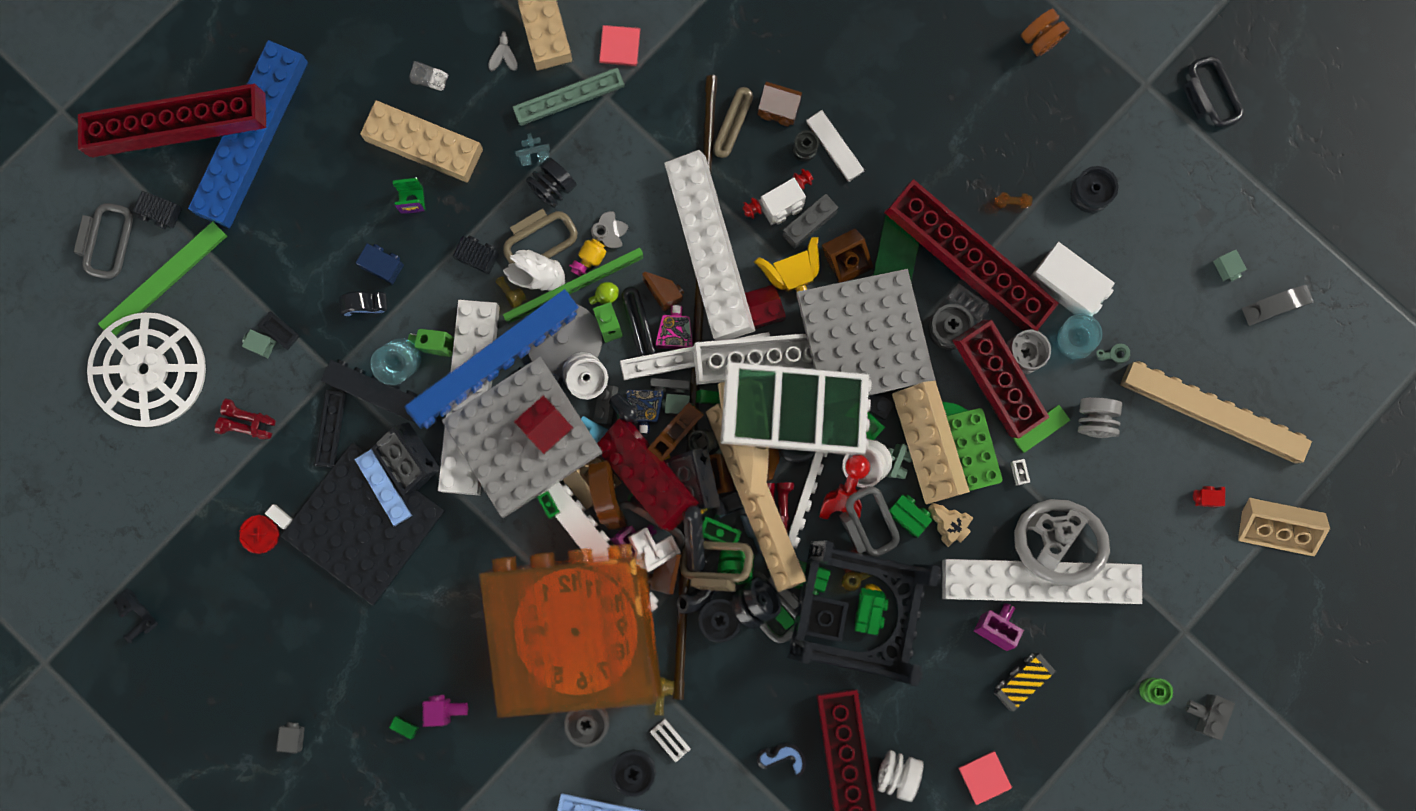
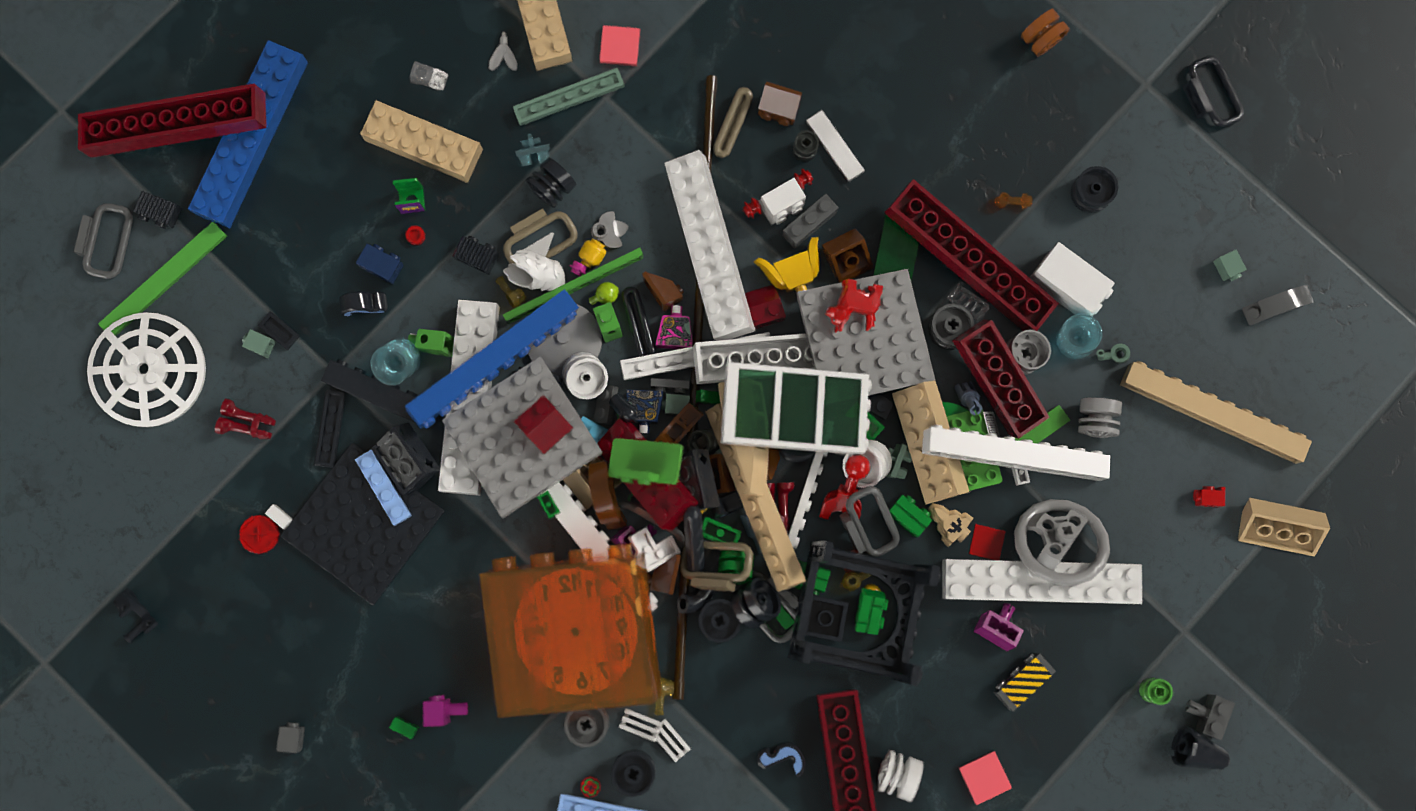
(415, 235): none -> red tile
(542, 245): none -> white sticker
(590, 786): none -> tile
(625, 718): none -> white tile
(645, 461): none -> bright green bracket
(855, 301): none -> red animal
(969, 397): none -> sand blue arm
(987, 542): none -> red sticker
(991, 423): none -> white sticker
(1015, 454): none -> white brick
(1197, 751): none -> black cone

